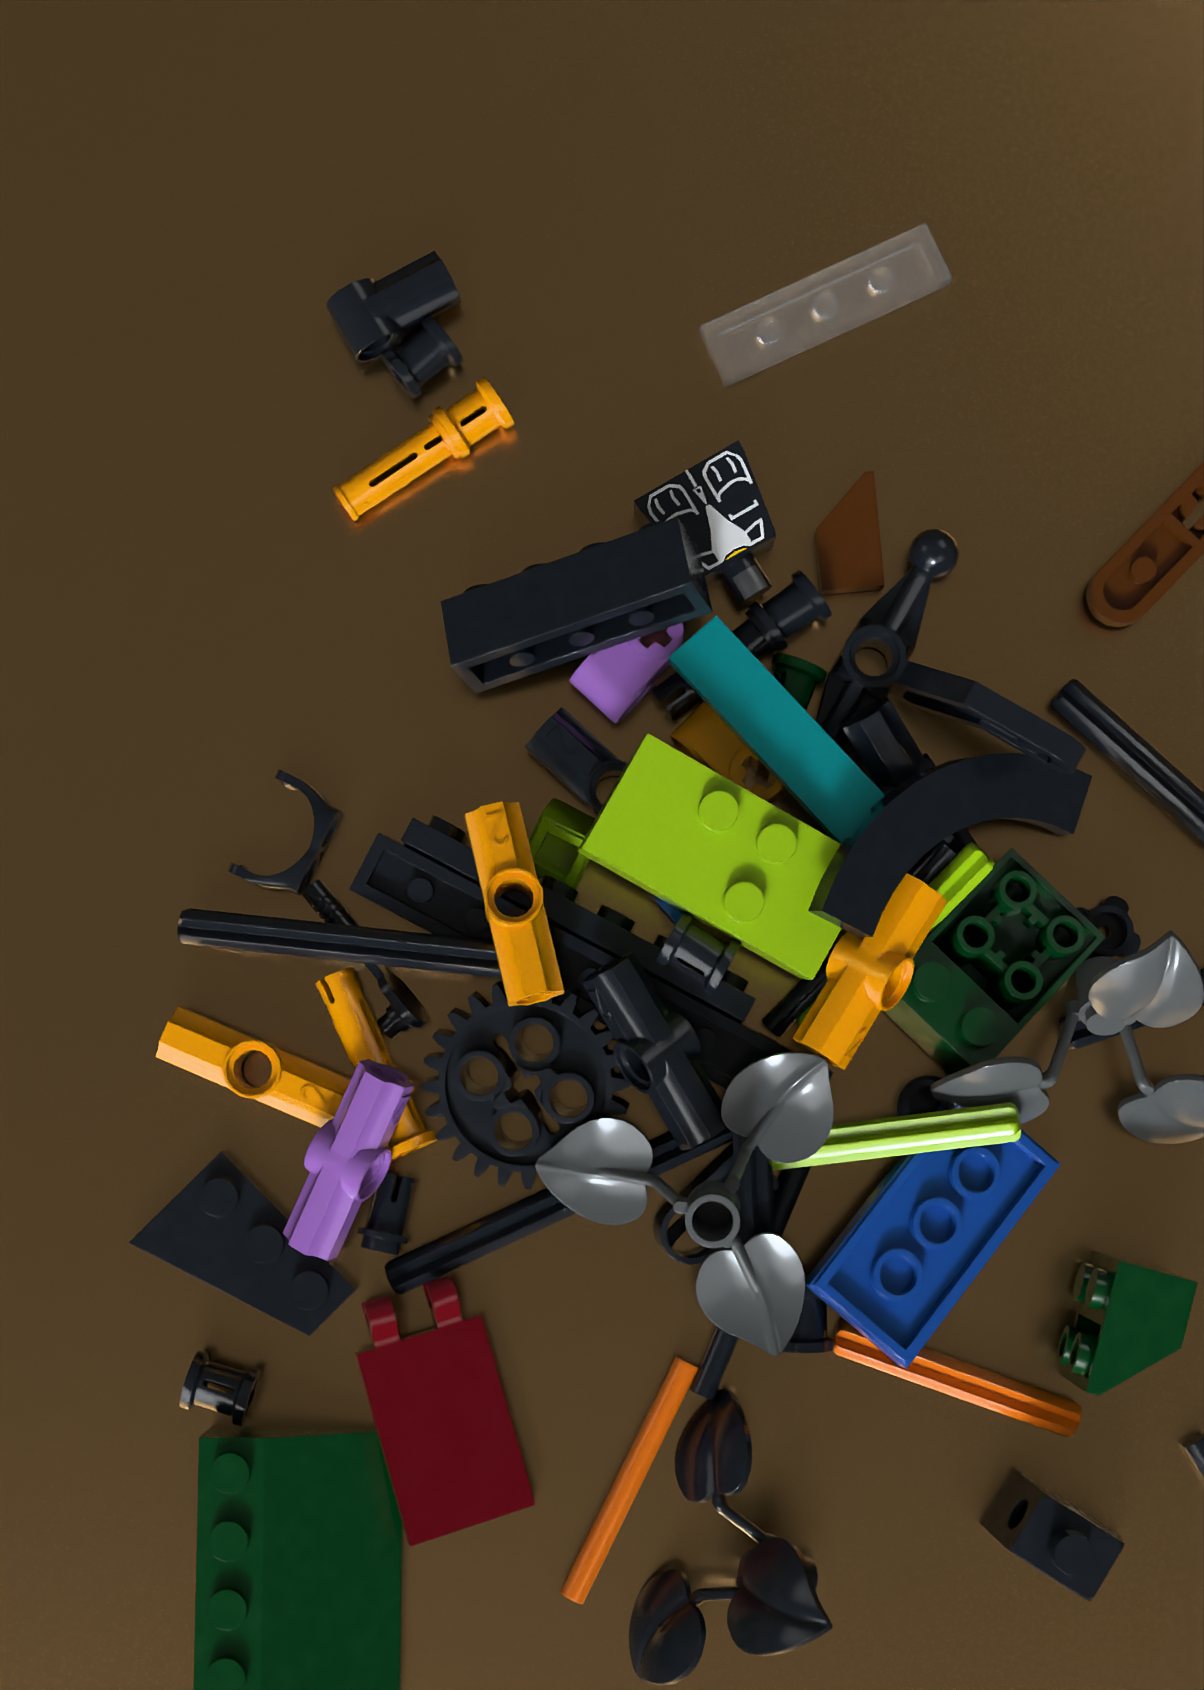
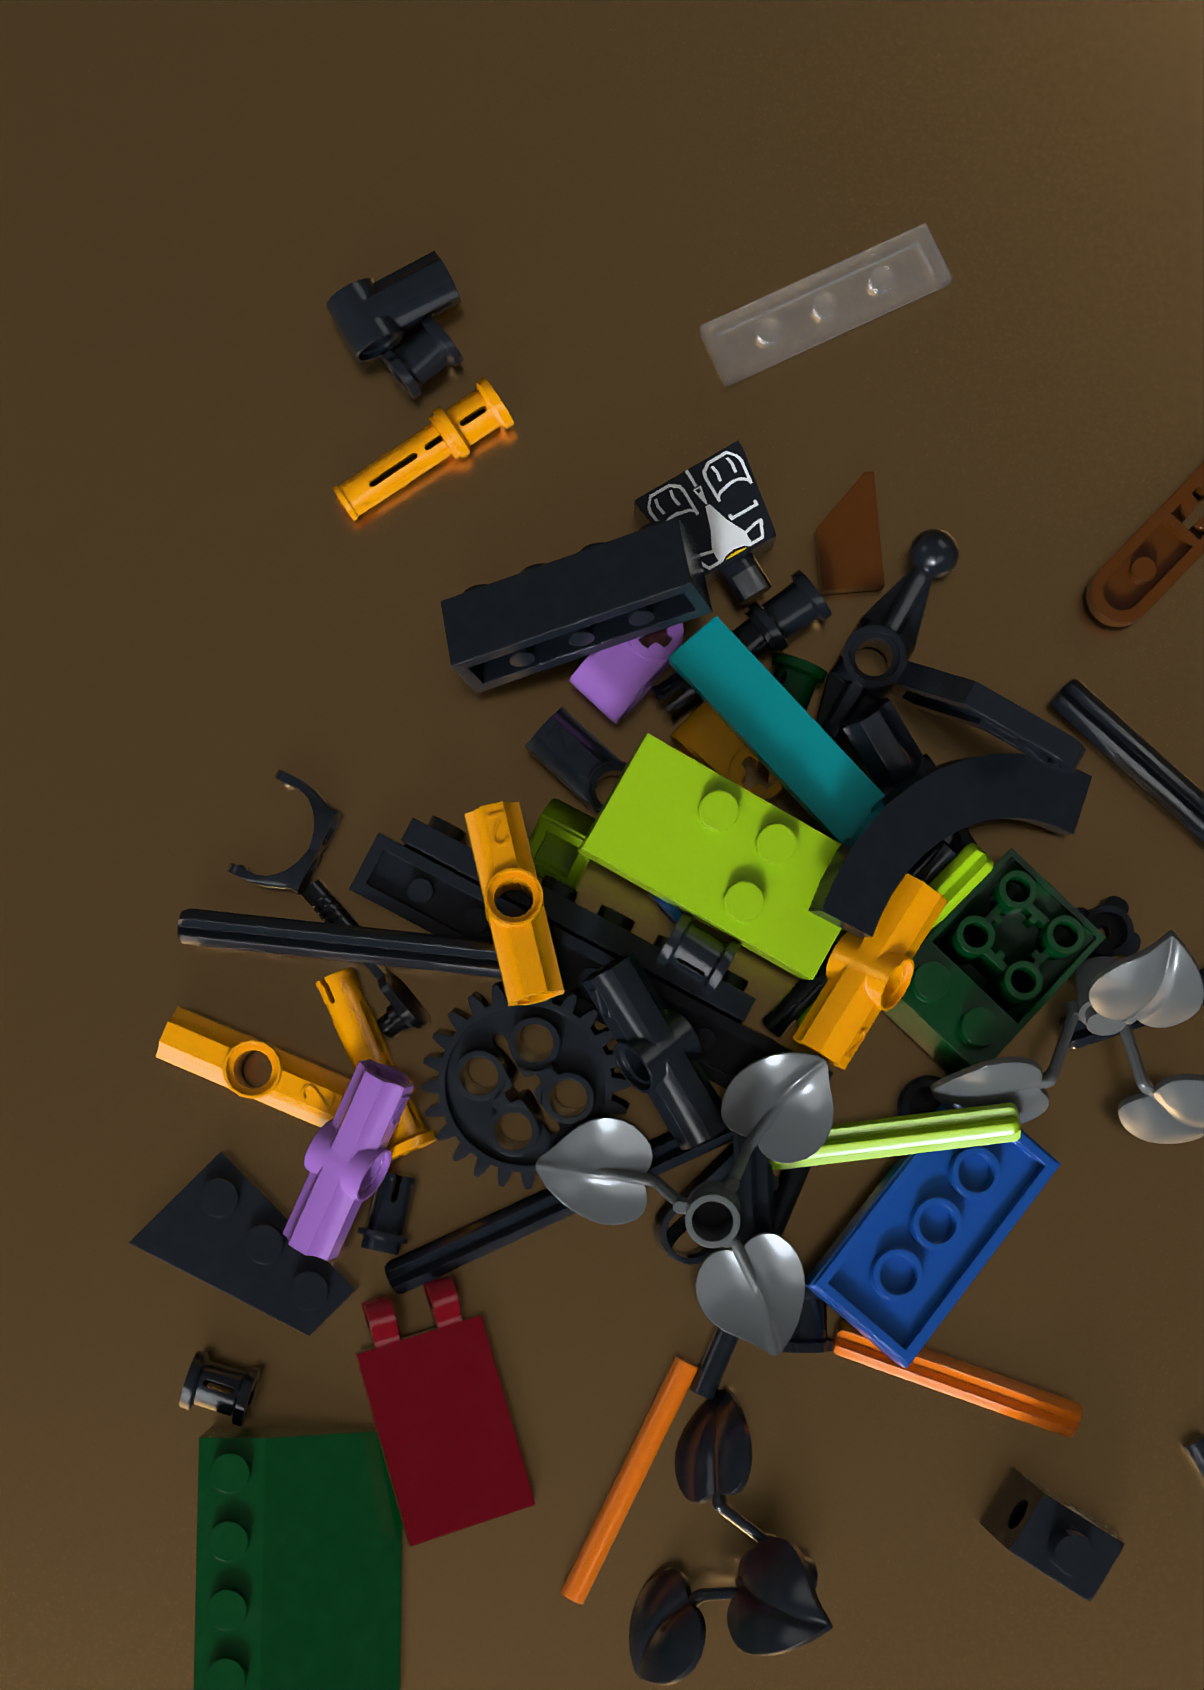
(1124, 1321): dark green slope -> none

